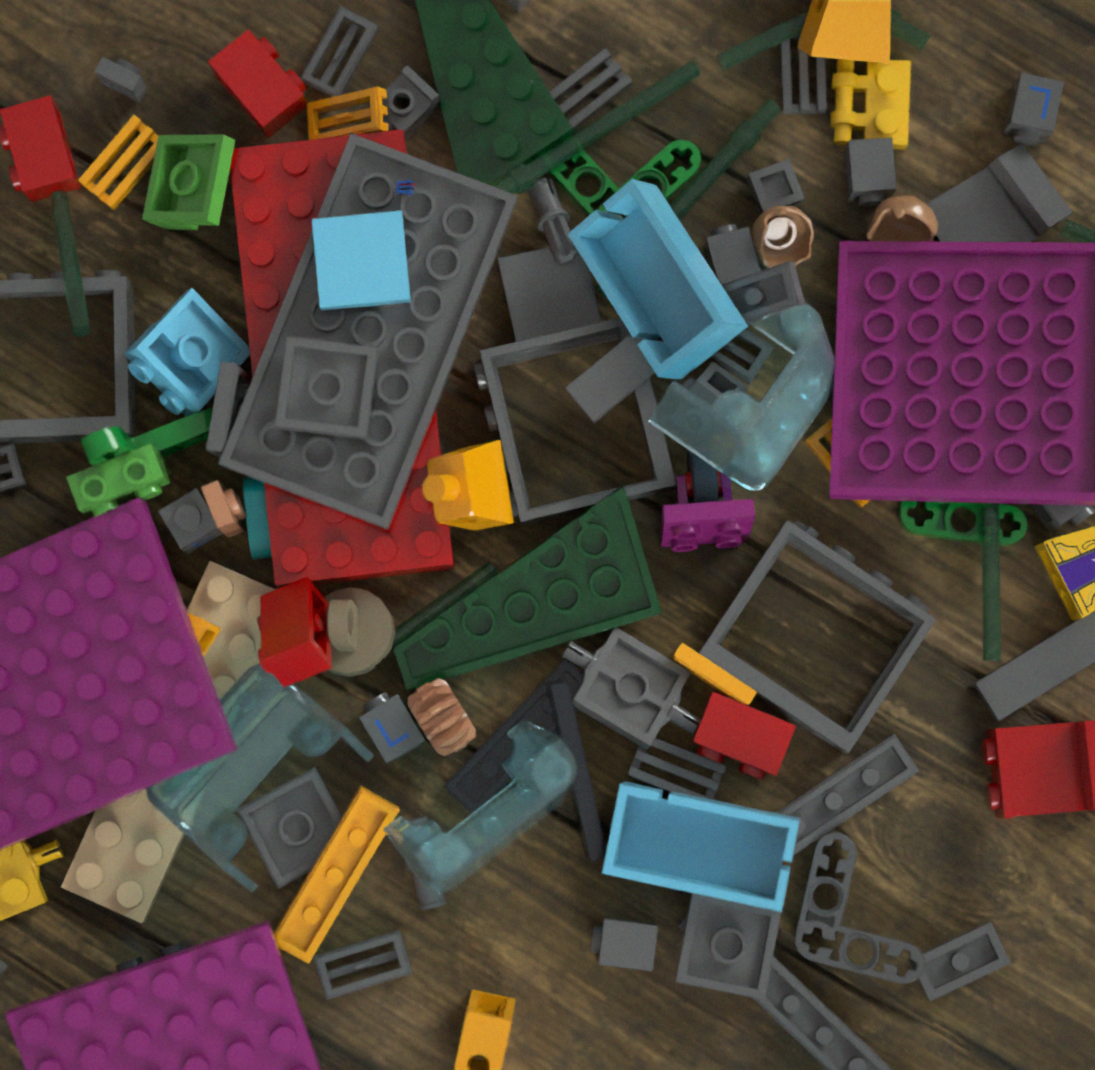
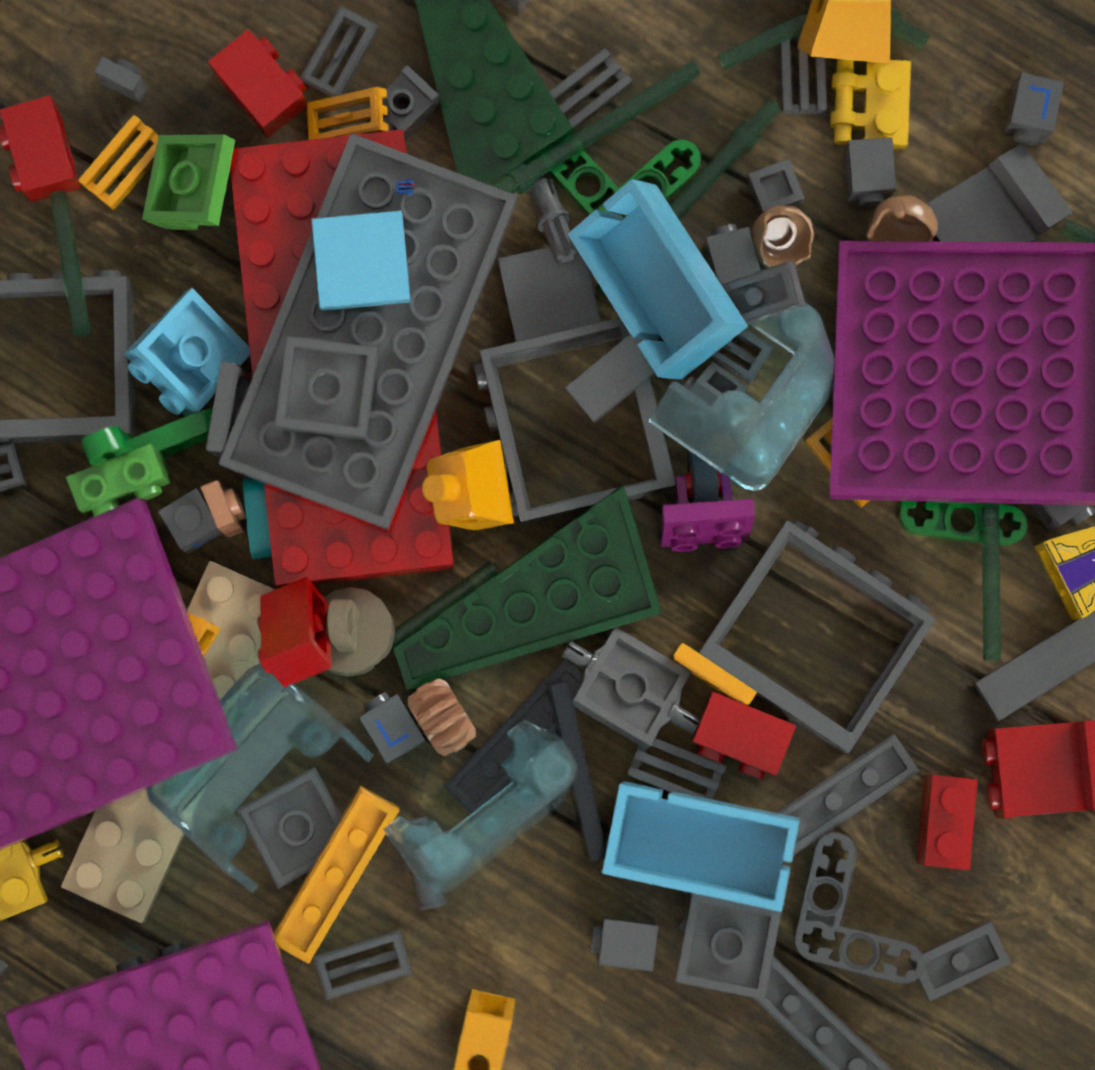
(946, 822): none -> red brick

